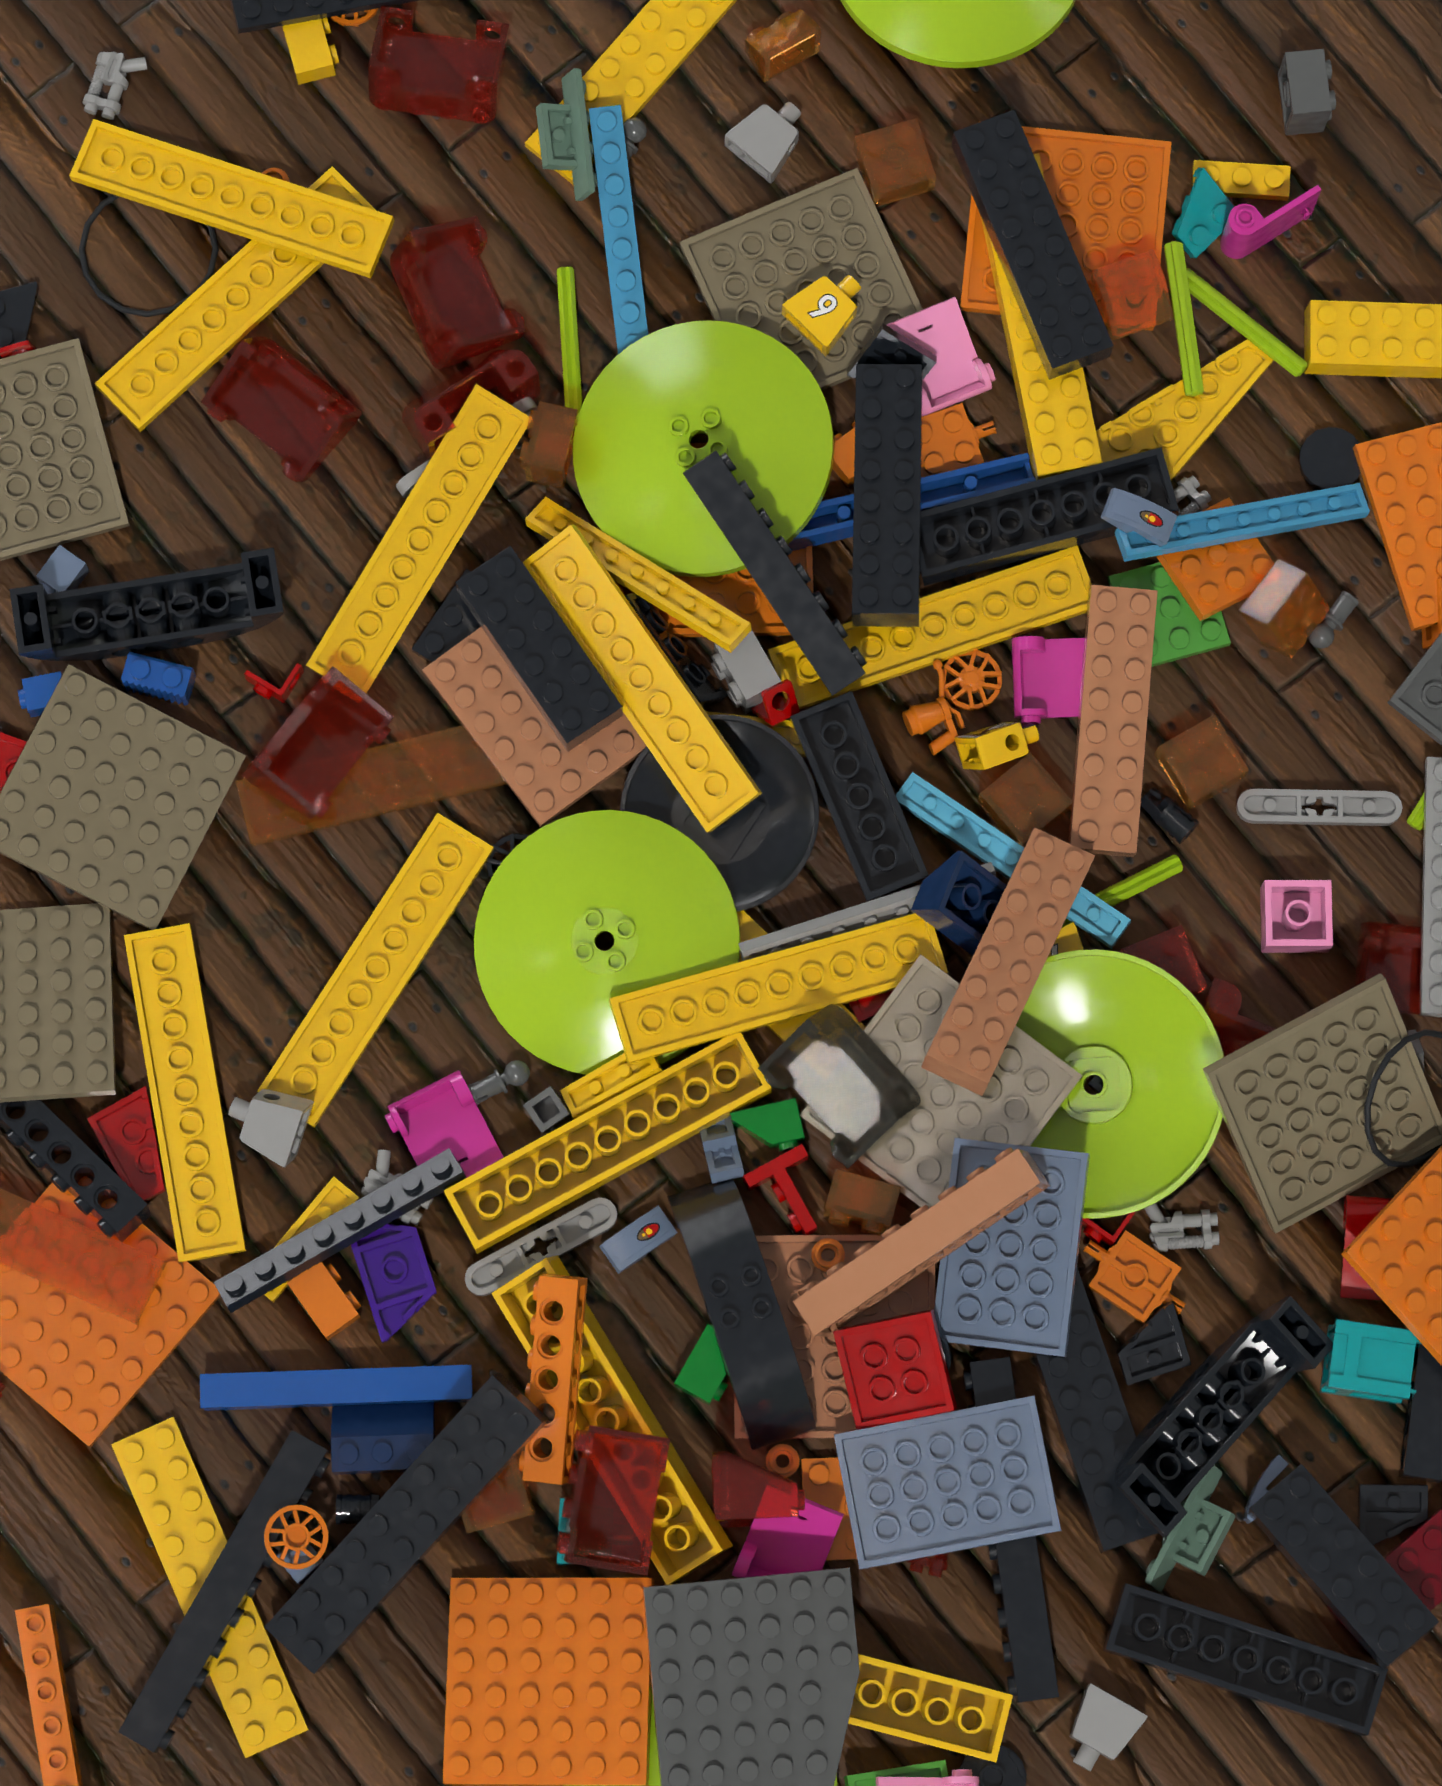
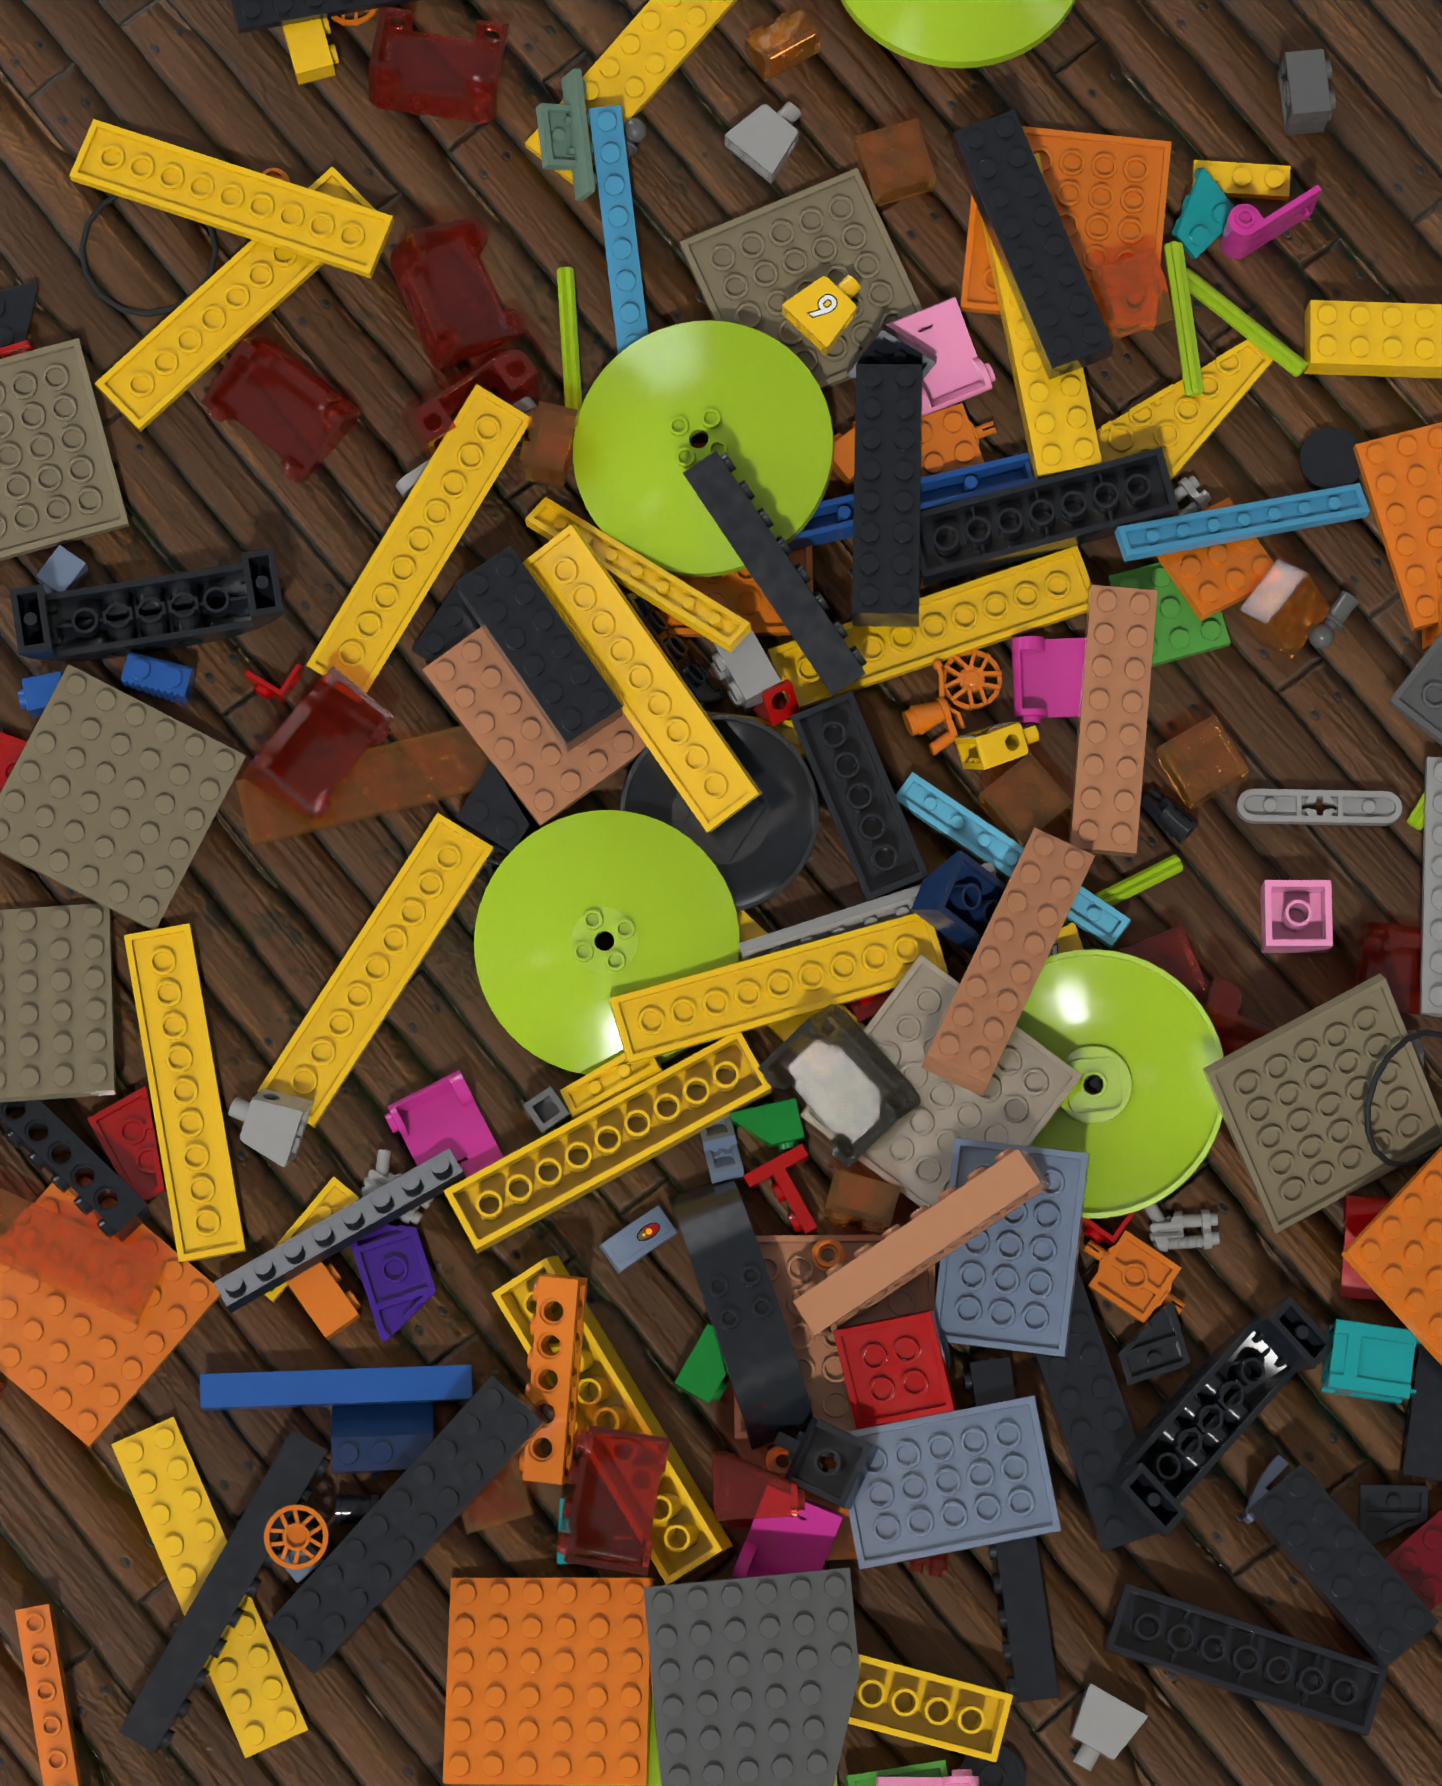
(110, 71): light grey piece -> none
(494, 811): none -> black wing
(515, 1073): dark grey pin -> none
(570, 1230): light grey piece -> none
(809, 1466): none -> black hinge
(1140, 515): sand blue slope -> none
(1195, 1537): sand green bracket -> none

